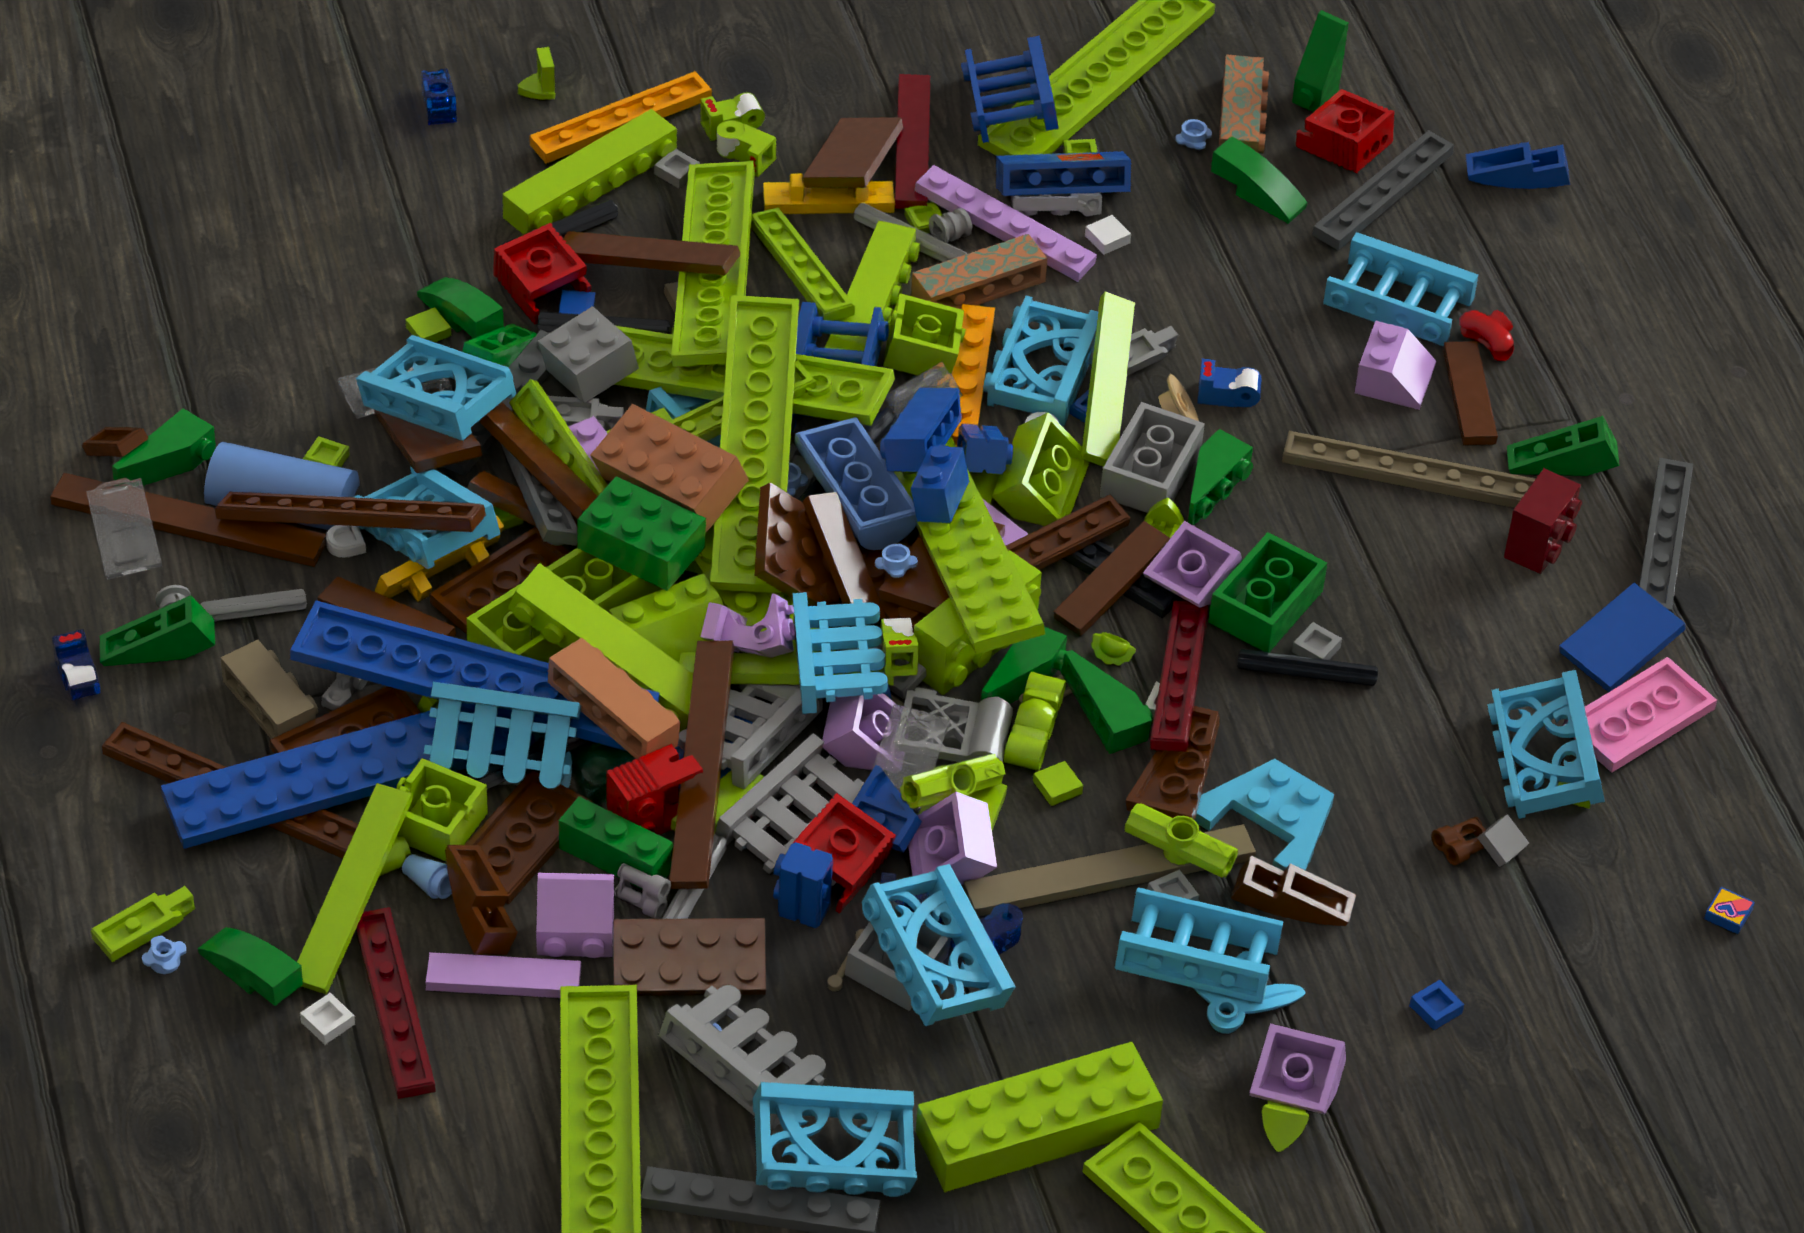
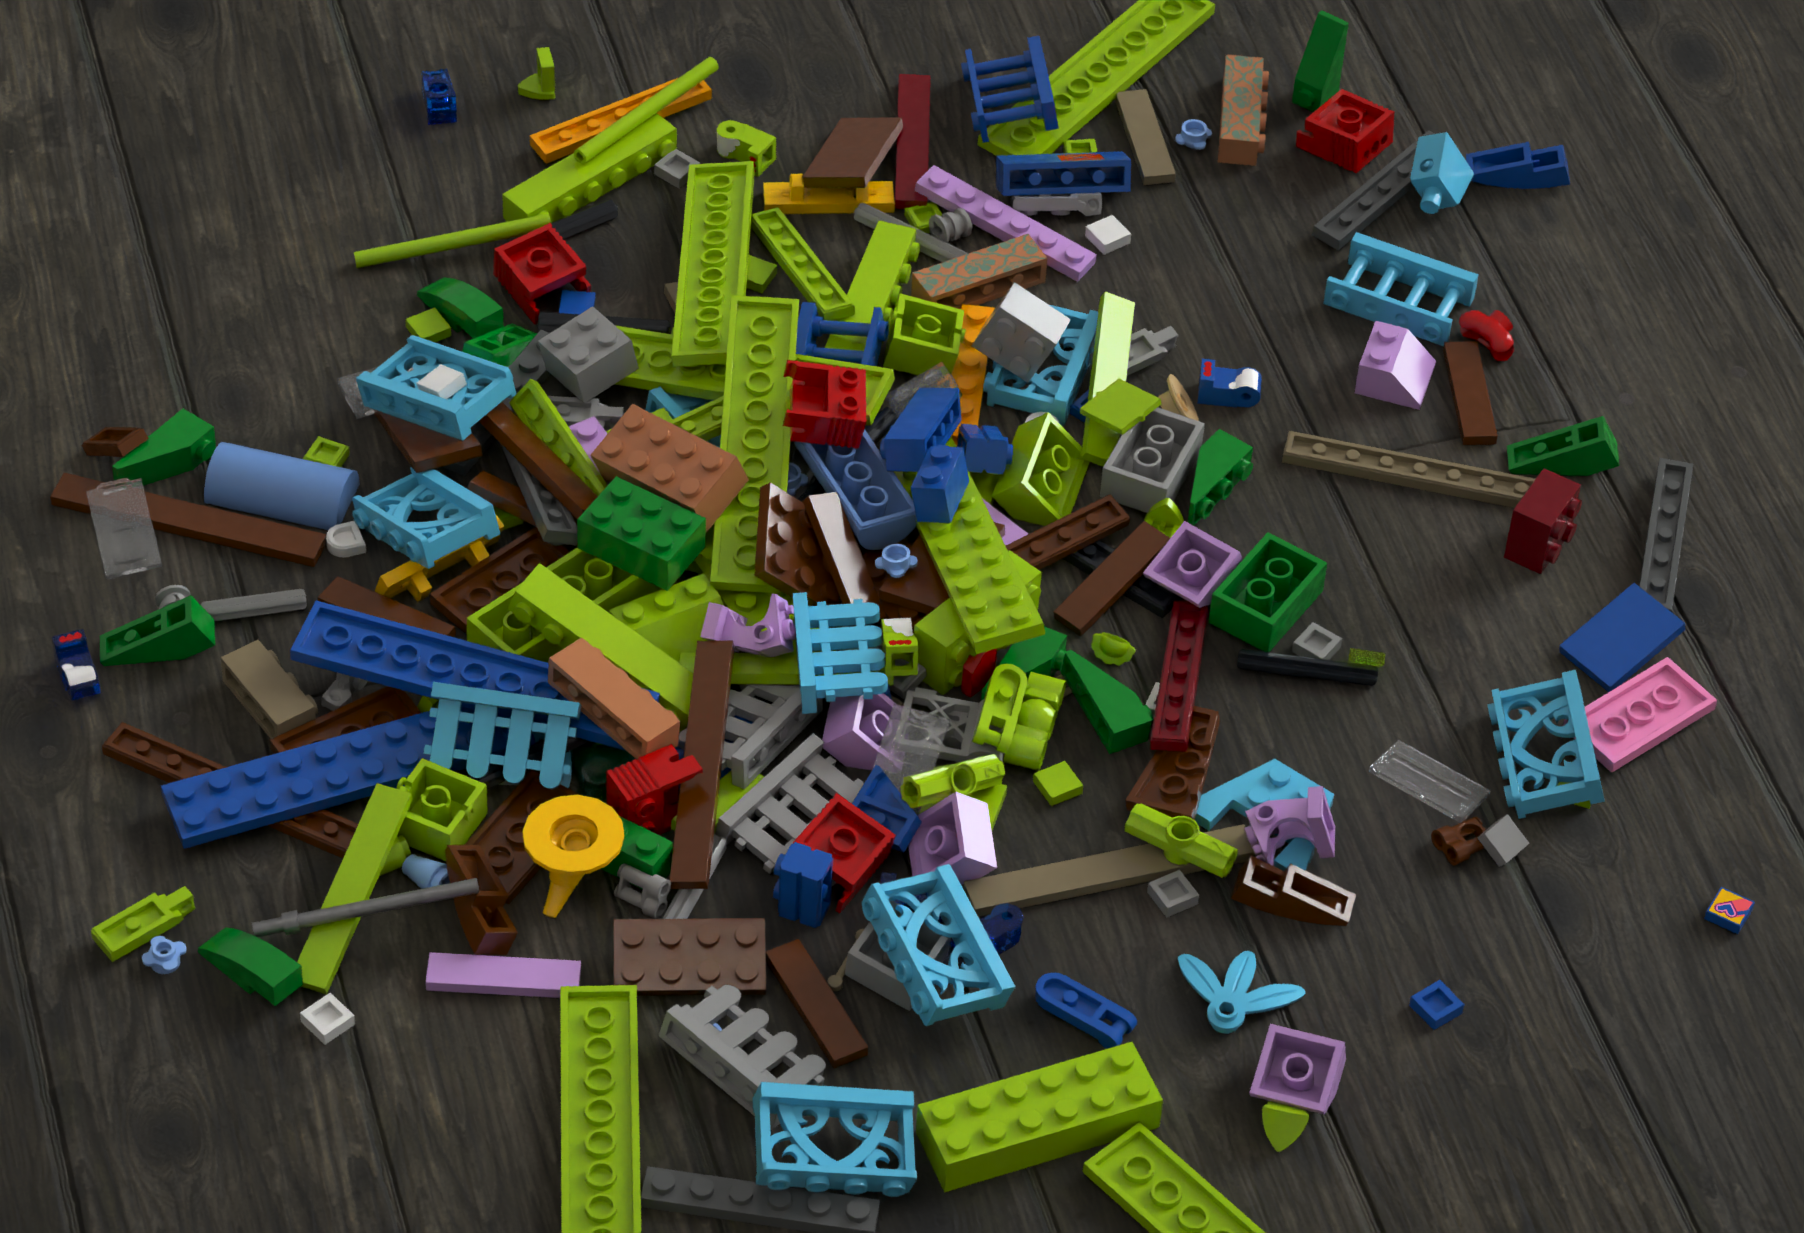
(292, 922): none -> flat silver bar
(350, 511): reddish brown tile -> none
(394, 1004): dark red tile -> none
(442, 382): none -> white tile
(449, 241): none -> lime piece
(571, 839): none -> yellow piece
(575, 915): lavender slope -> none
(646, 110): none -> lime piece
(653, 253): reddish brown tile -> none
(742, 108): lime leg -> none
(759, 274): none -> lime tile
(816, 1003): none -> reddish brown tile
(826, 404): none -> red piece
(977, 671): none -> red tile
(1001, 707): none -> lime plate
(1021, 332): none -> light grey brick
(1084, 1008): none -> blue plate
(1120, 406): none -> lime piece
(1145, 137): none -> dark tan tile
(1194, 966): medium azure fence -> none
(1257, 180): green slope -> none
(1290, 819): none -> lavender tile
(1366, 657): none -> clear neon green tile
(1429, 781): none -> clear piece
(1439, 172): none -> medium azure torso

